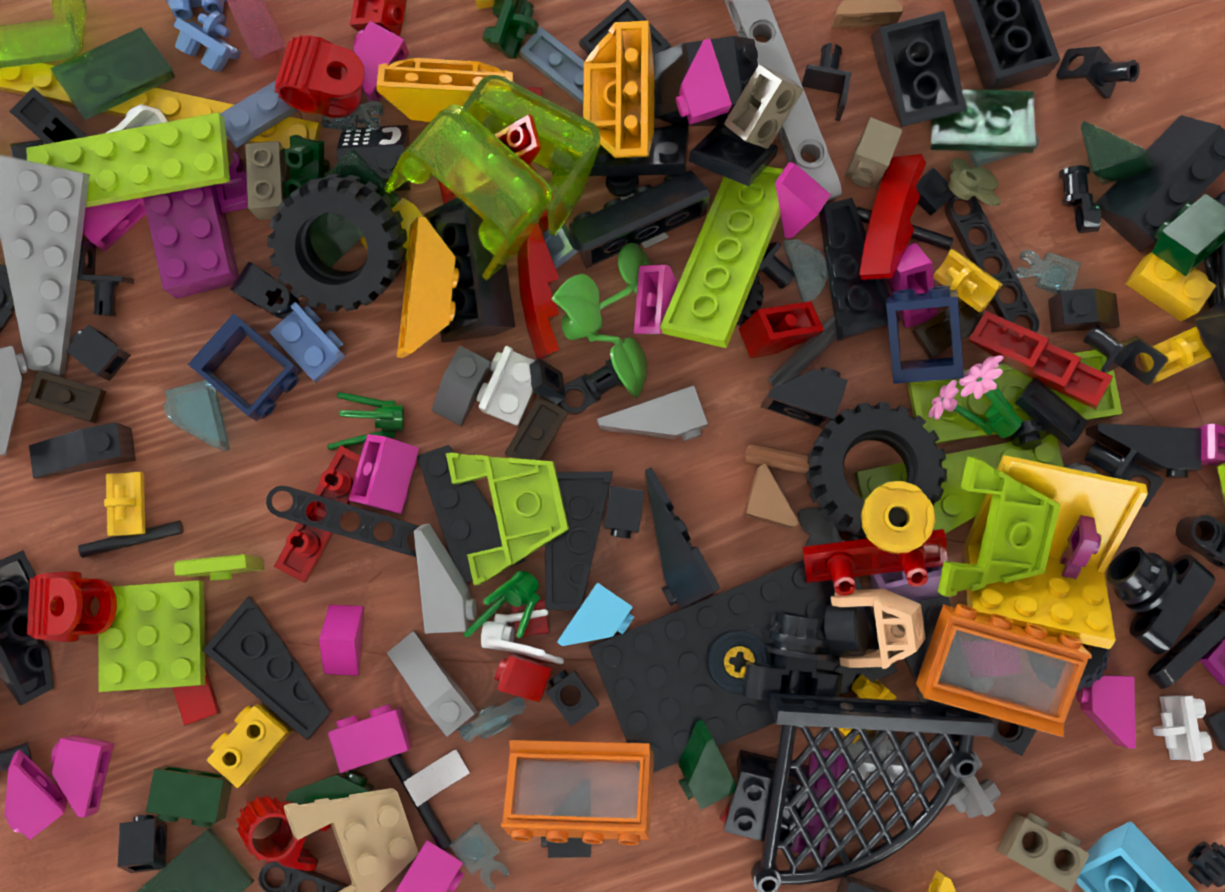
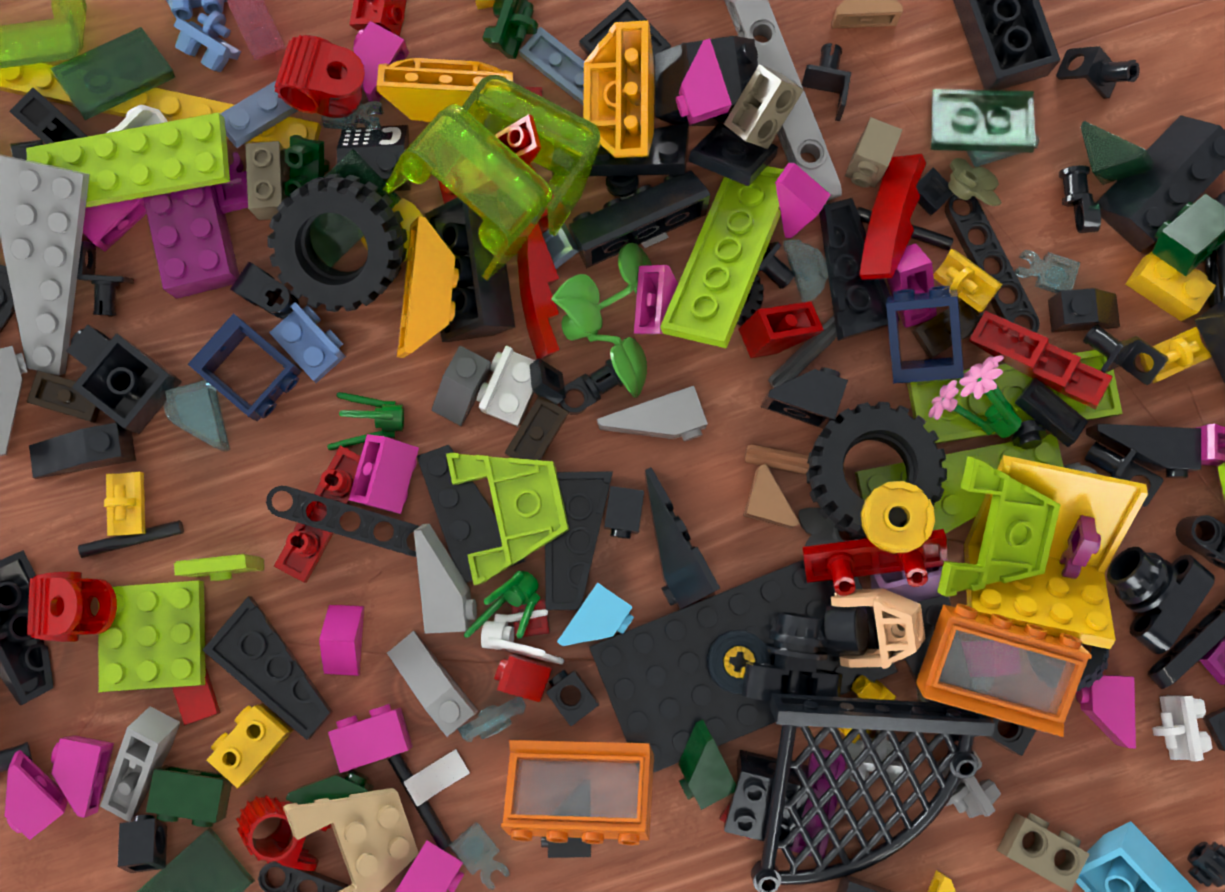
(126, 384): none -> black slope
(141, 751): none -> light grey slope
(919, 68): black slope -> none

